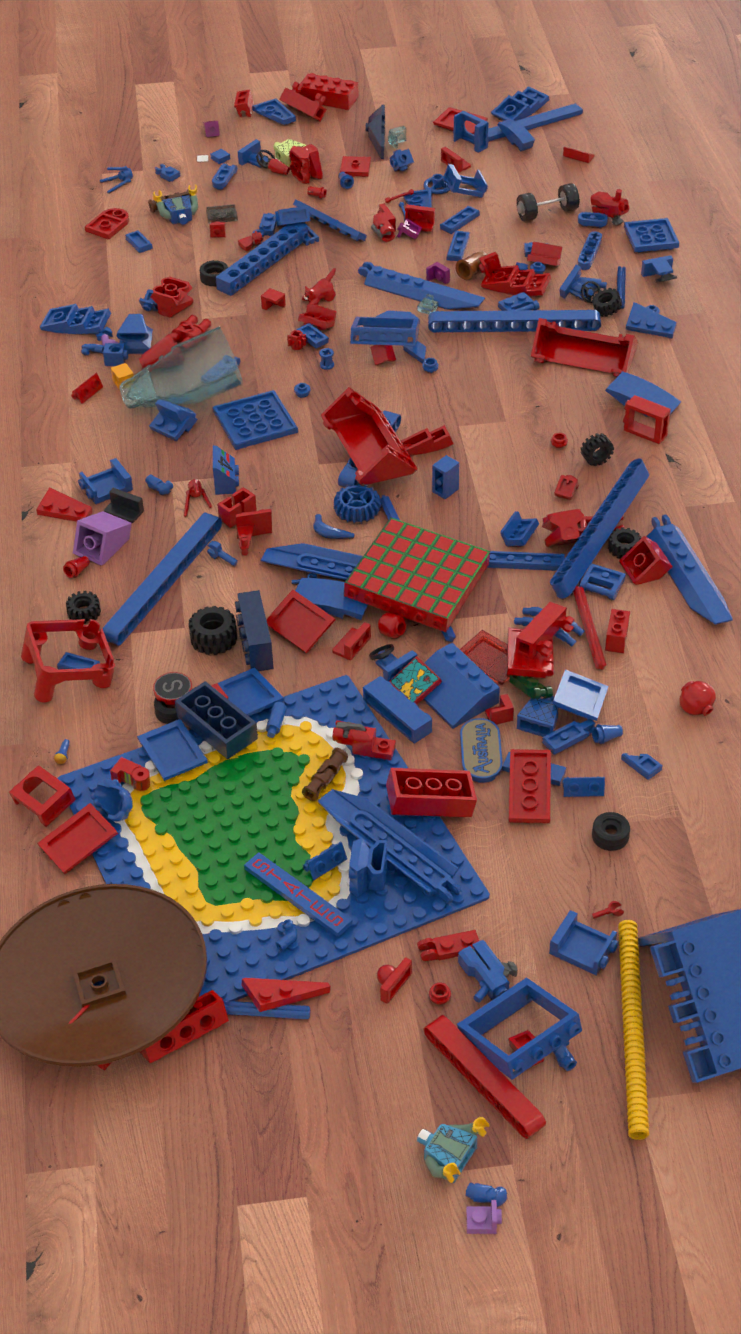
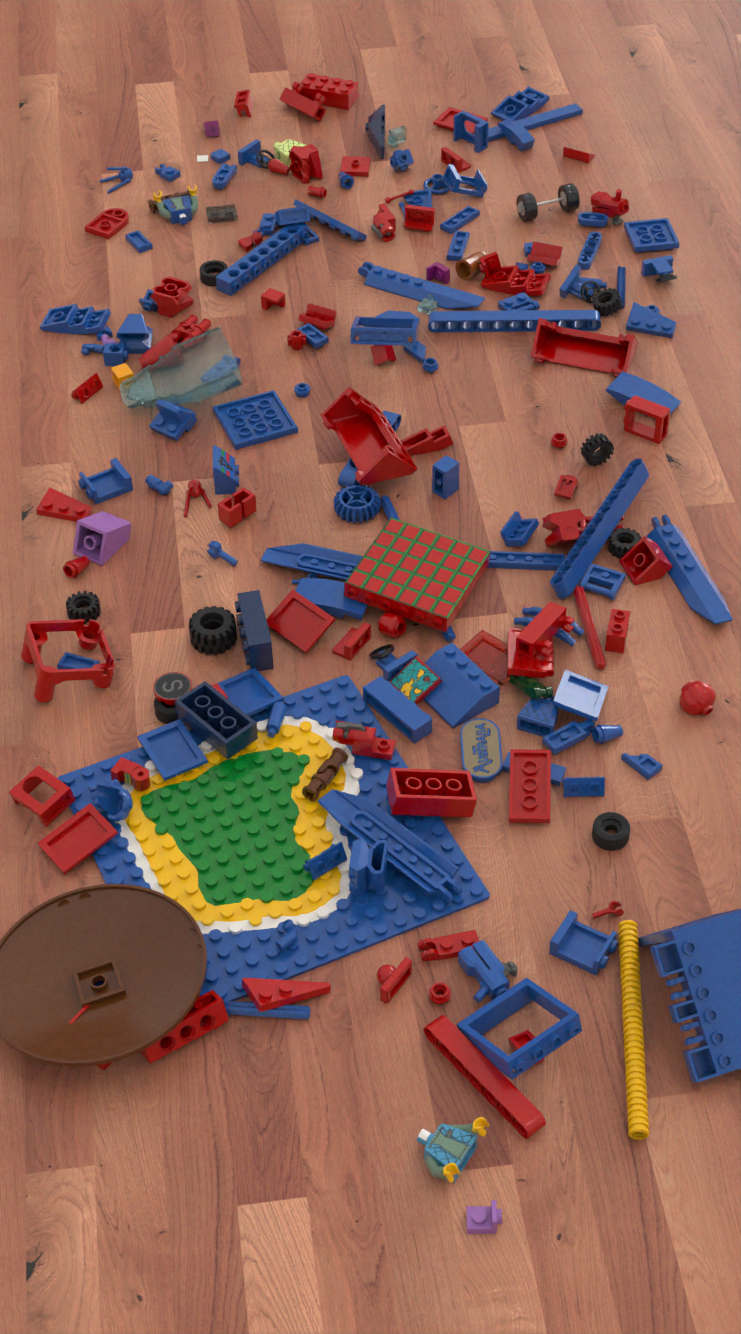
(61, 756): piece -> none
(124, 505): black panel -> none
(161, 579): blue beam -> none
(217, 229): red bracket -> none
(252, 524): red plate -> none
(275, 110): blue wing -> none
(298, 894): blue tile -> none
(321, 290): red animal -> none
(326, 358): blue bush -> none
(328, 531): blue piece -> none
(409, 228): magenta bracket -> none
(485, 1193): blue arm -> none
(501, 713): red panel -> none
(564, 1057): blue arm -> none

